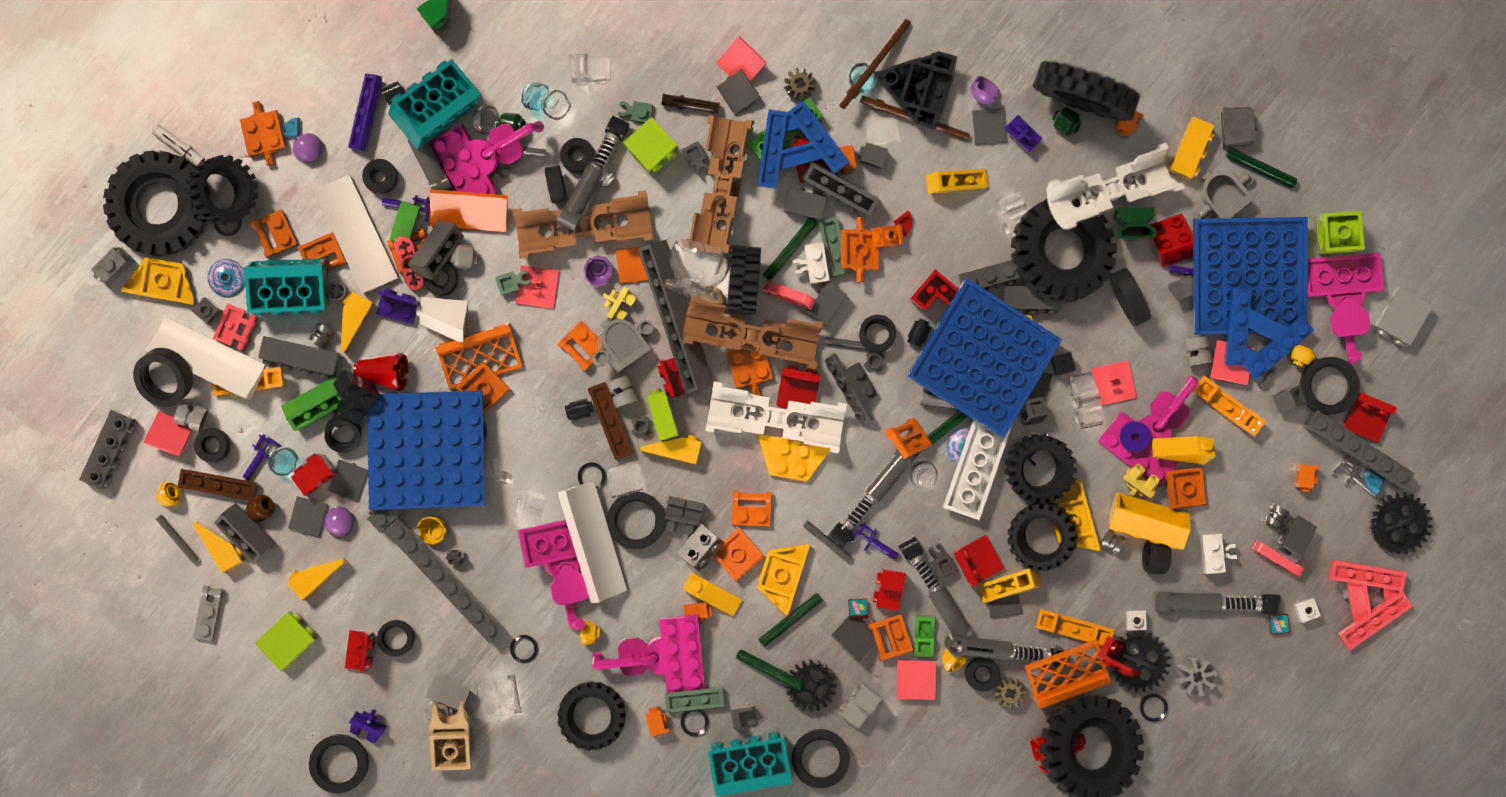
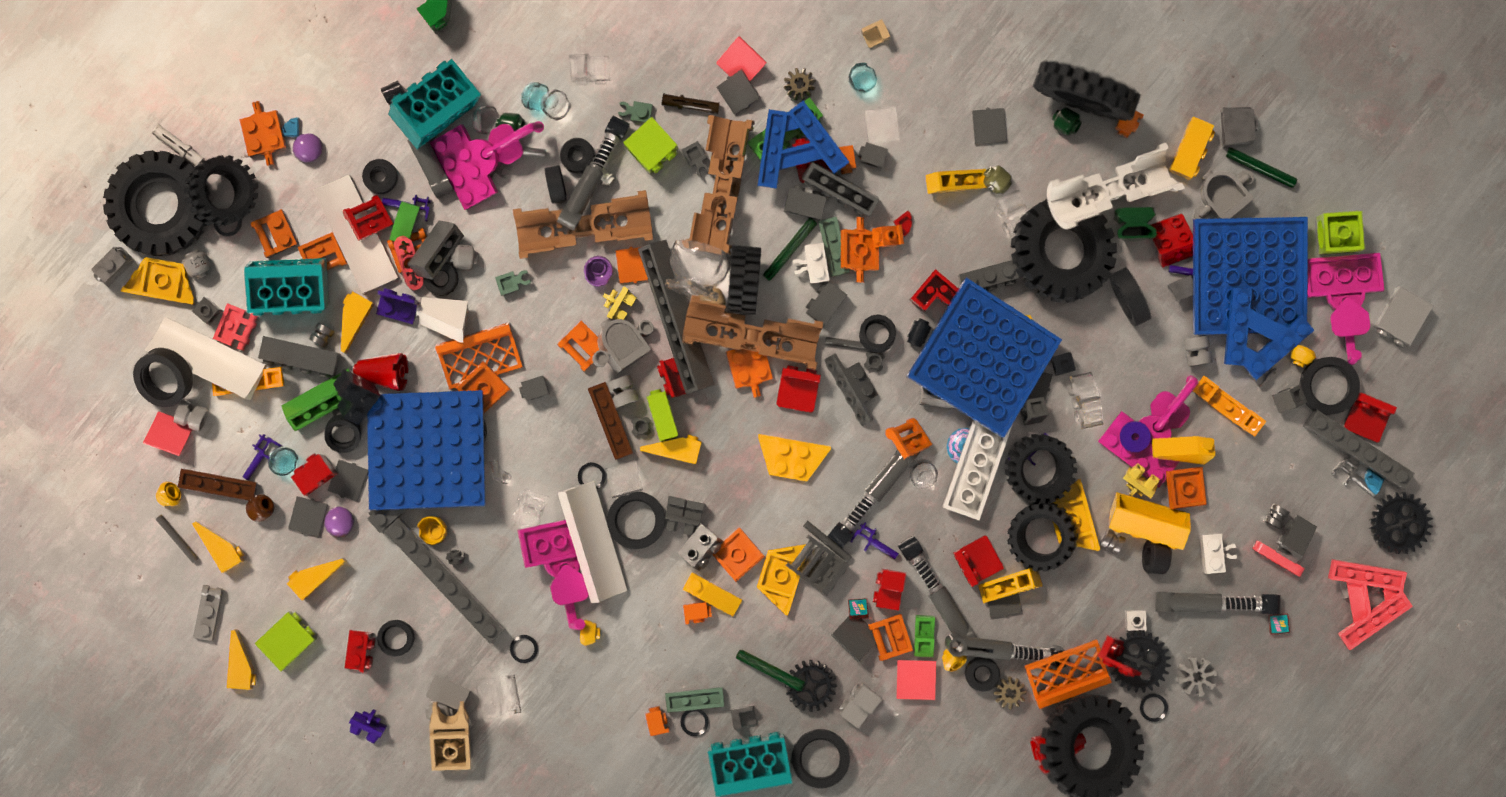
(107, 449): dark grey brick -> none
(196, 264): none -> light grey head
(203, 436): black tyre -> none
(233, 284): dish -> none
(240, 667): none -> yellow slope
(244, 533): dark grey brick -> none
(315, 766): black tyre -> none
(333, 291): flat silver wheel -> none
(365, 112): dark purple plate -> none
(370, 223): none -> red plate
(469, 210): tile -> none
(534, 388): none -> dark grey brick
(541, 290): coral piece -> none
(579, 409): black brick -> none
(580, 738): black tyre -> none
(677, 650): dark pink plate -> none
(749, 514): orange plate -> none
(789, 295): coral beam -> none
(791, 619): dark green axle -> none
(826, 570): none -> dark grey plate
(829, 417): white piece -> none
(853, 91): reddish brown bar -> none
(875, 33): none -> tan panel
(880, 105): reddish brown bar -> none
(921, 86): black wedge -> none
(942, 564): dark grey plate -> none
(947, 426): dark green axle -> none
(984, 90): medium lavender hair -> none
(997, 179): none -> olive head
(1023, 133): dark purple hips -> none
(1025, 299): dark grey brick -> none
(1072, 627): light orange slope -> none
(1114, 382): coral piece -> none
(1225, 372): coral piece -> none
(1302, 605): white plate -> none
(1306, 477): orange brick -> none

